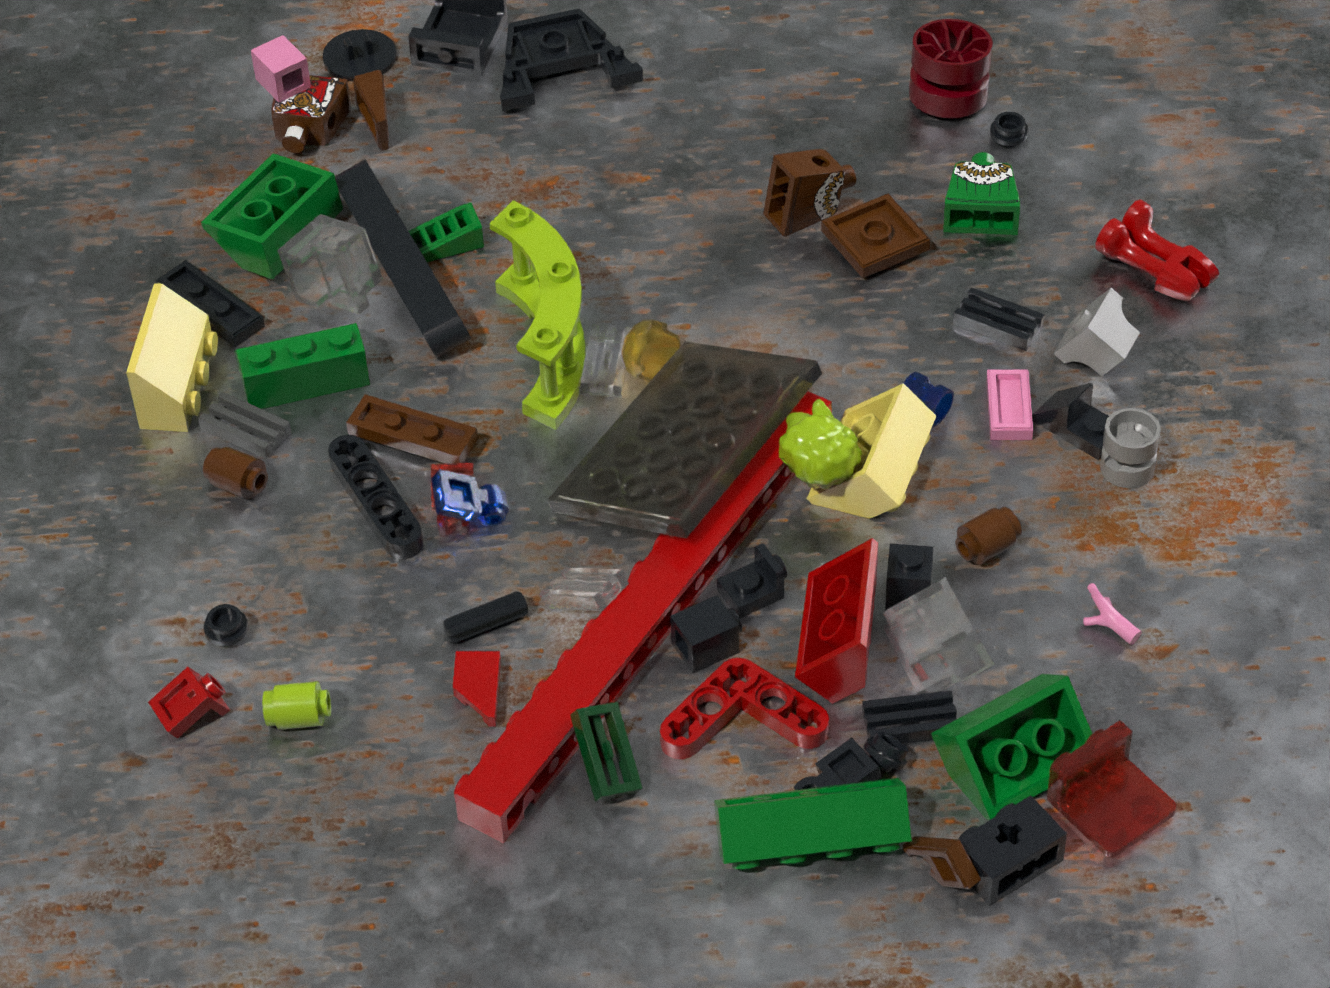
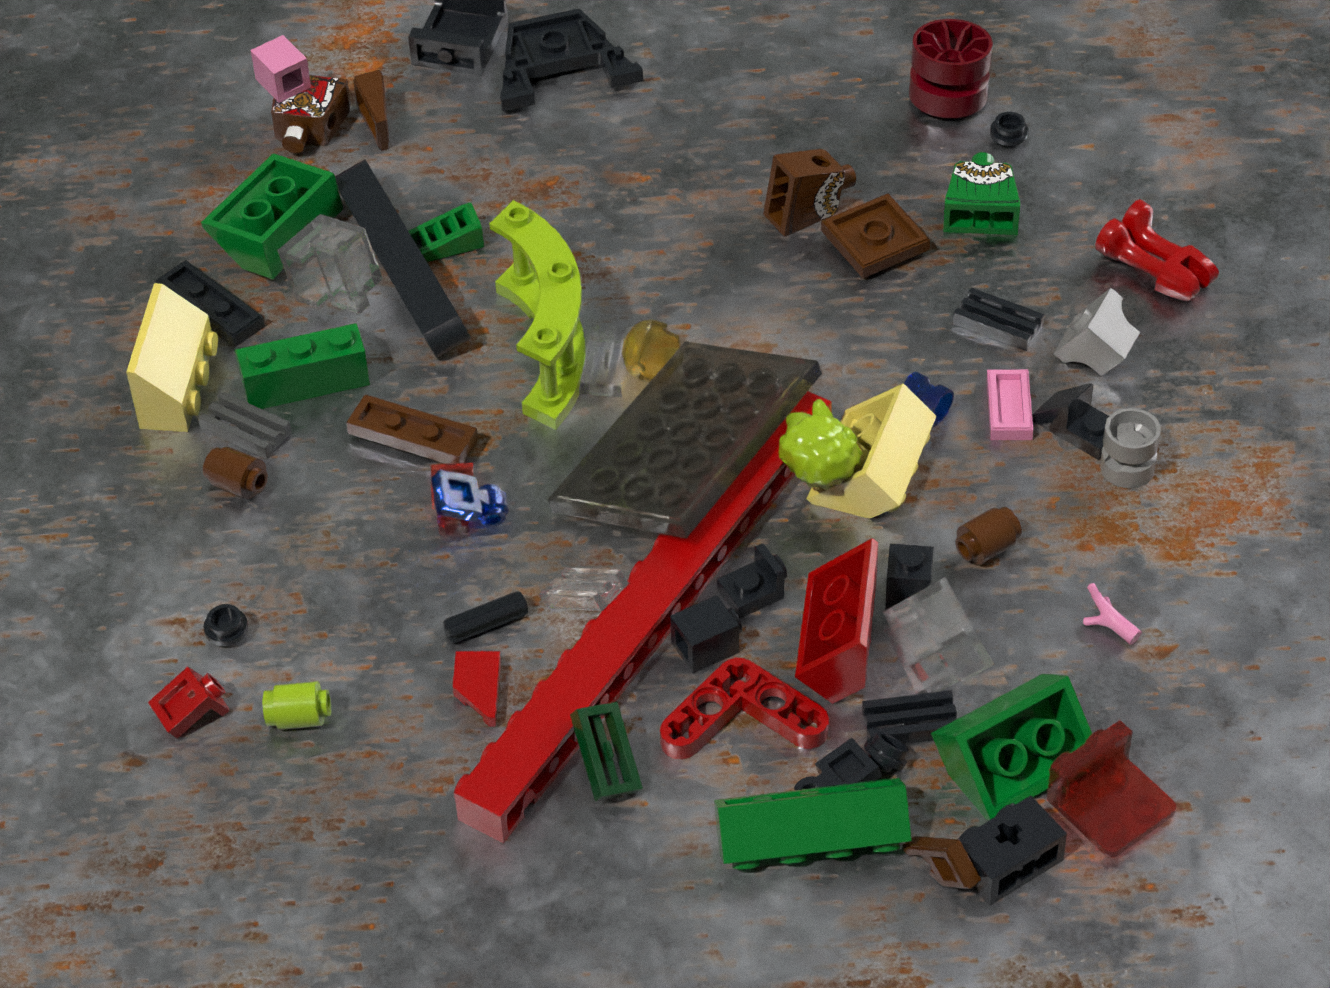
(359, 53): black piece -> none
(379, 494): black beam -> none

